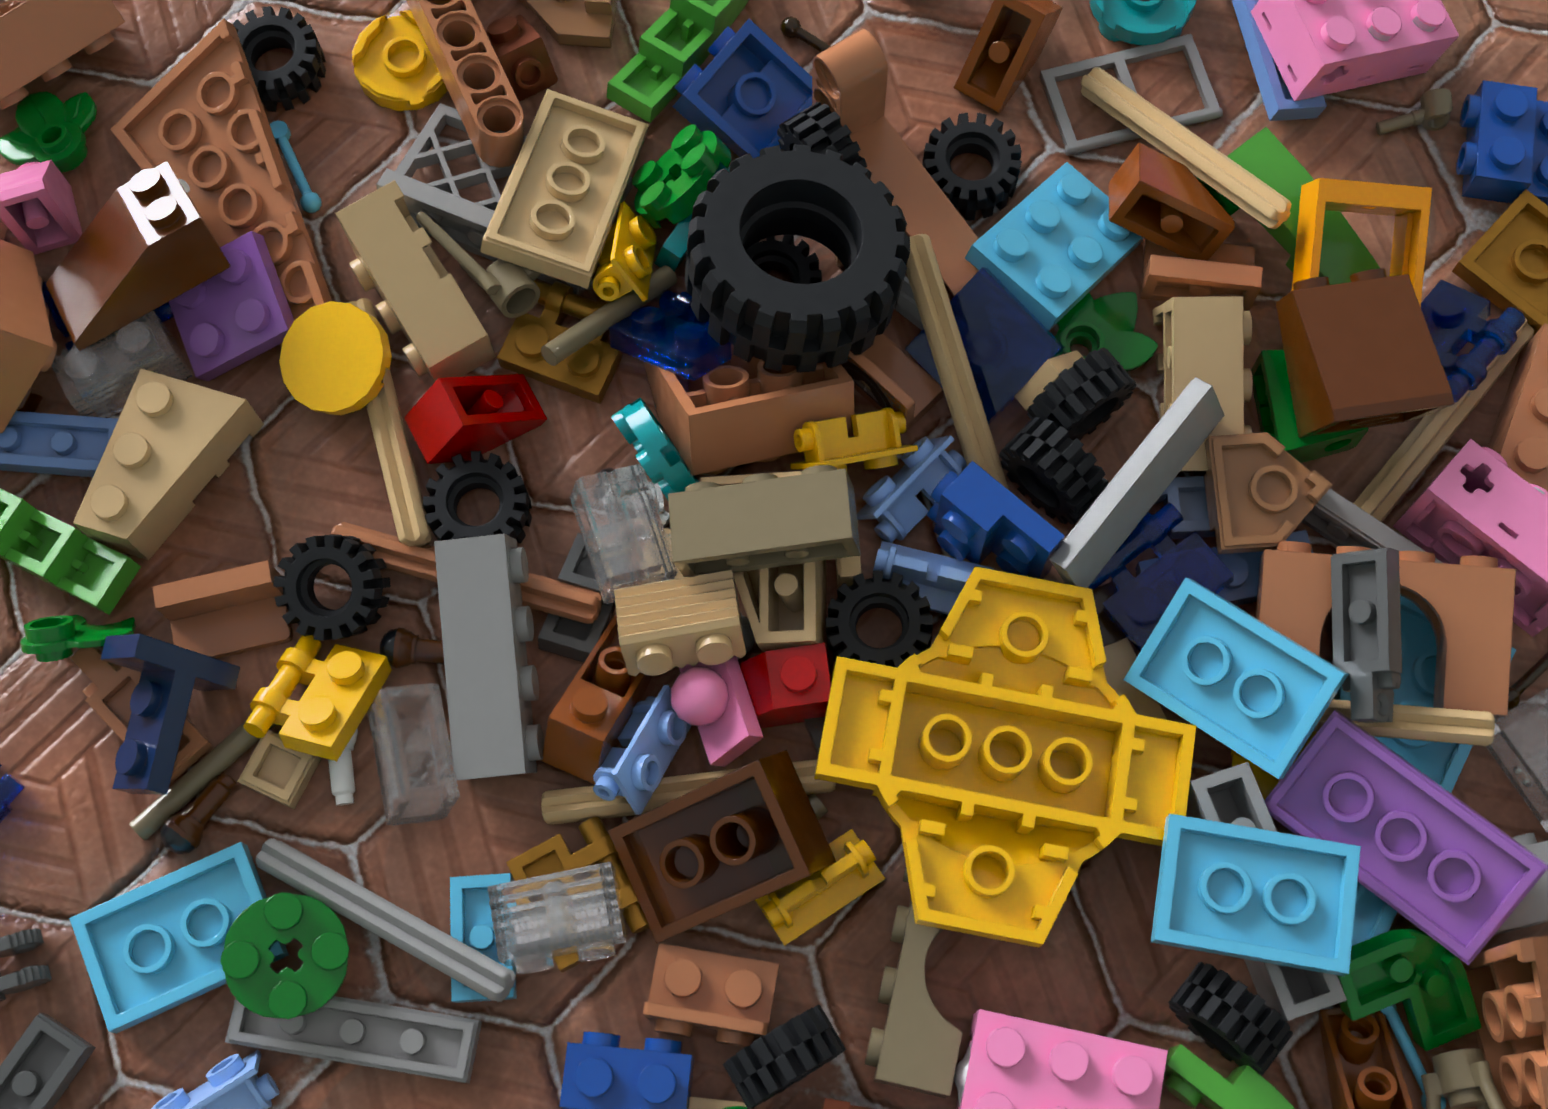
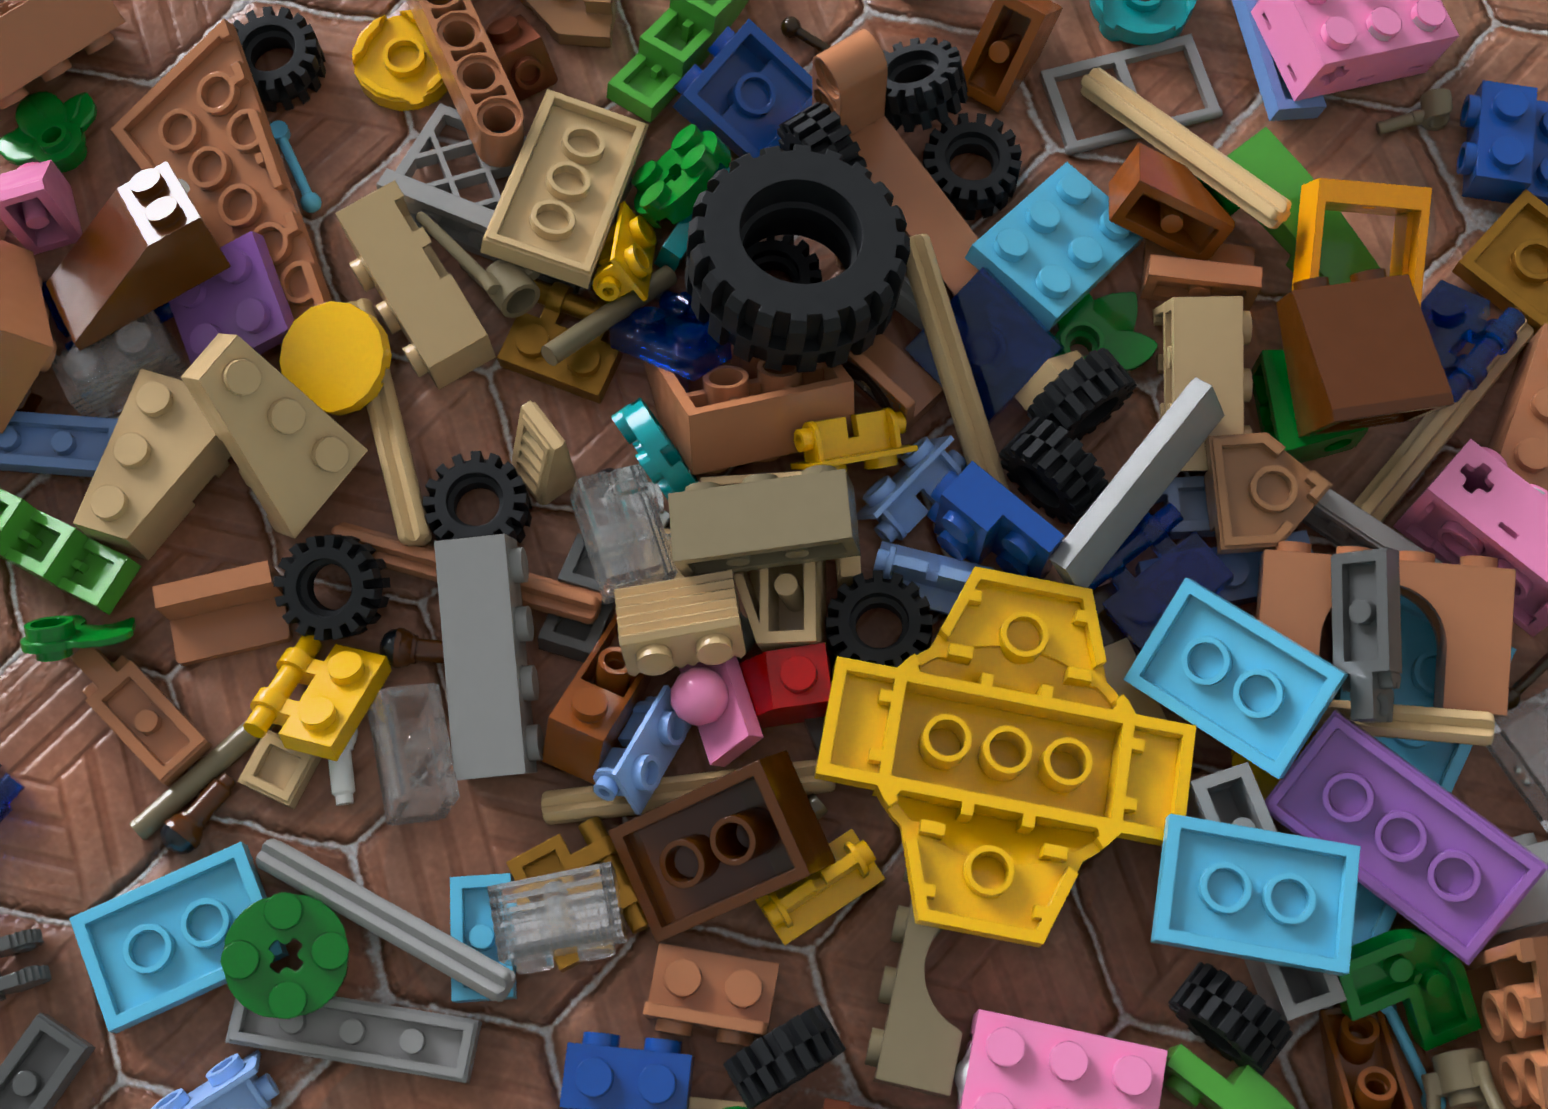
(159, 706): dark blue bracket -> none
(273, 432): none -> tan wedge
(472, 415): red slope -> none
(541, 456): none -> tan slope
(923, 83): none -> black tyre

